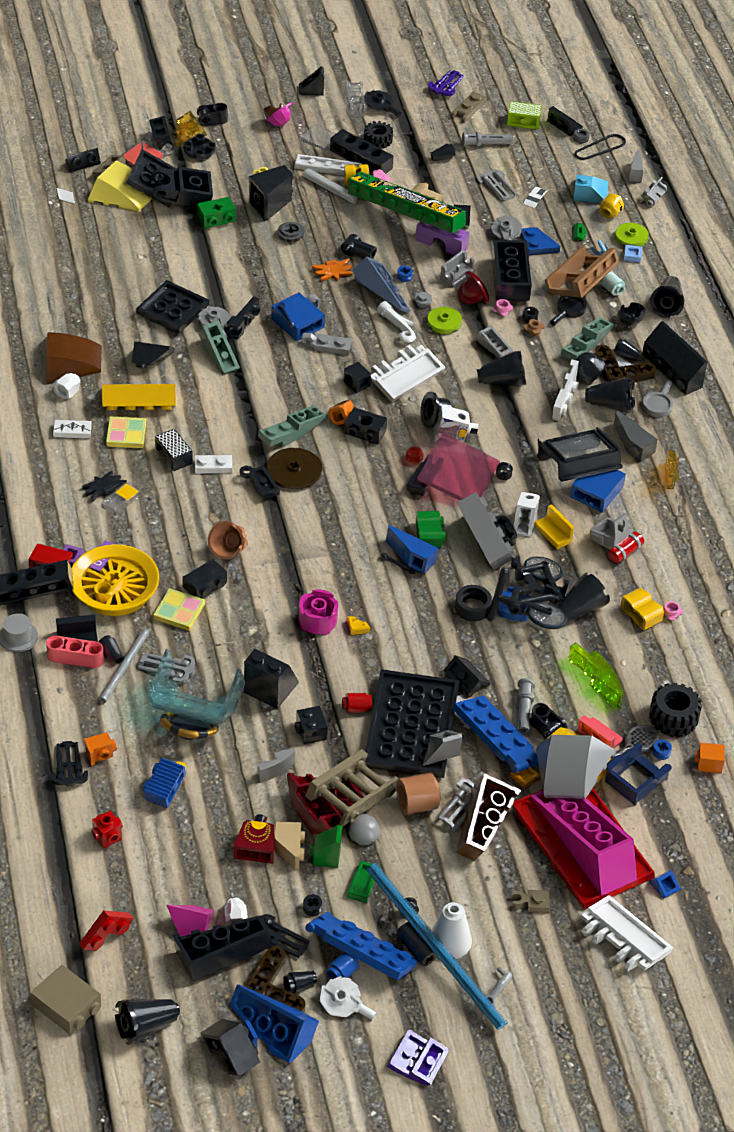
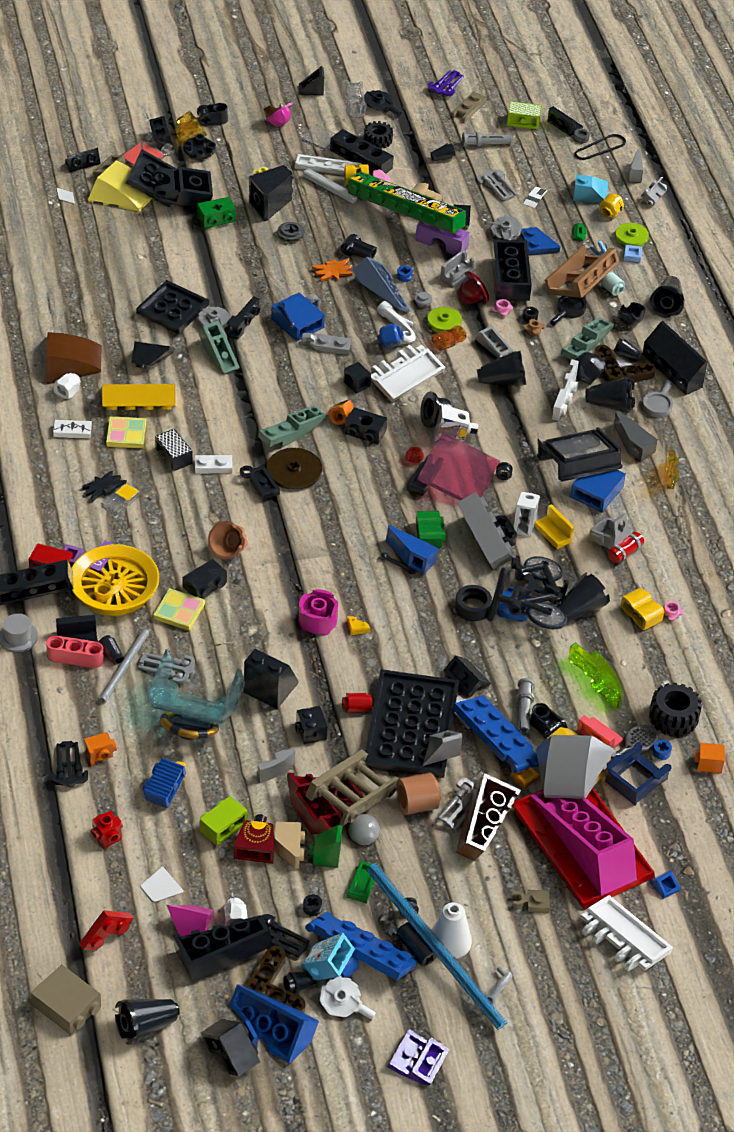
(161, 886): none -> white sticker
(223, 820): none -> lime brick
(328, 957): none -> medium azure torso
(390, 336): none -> blue head
(446, 340): none -> clear orange plate

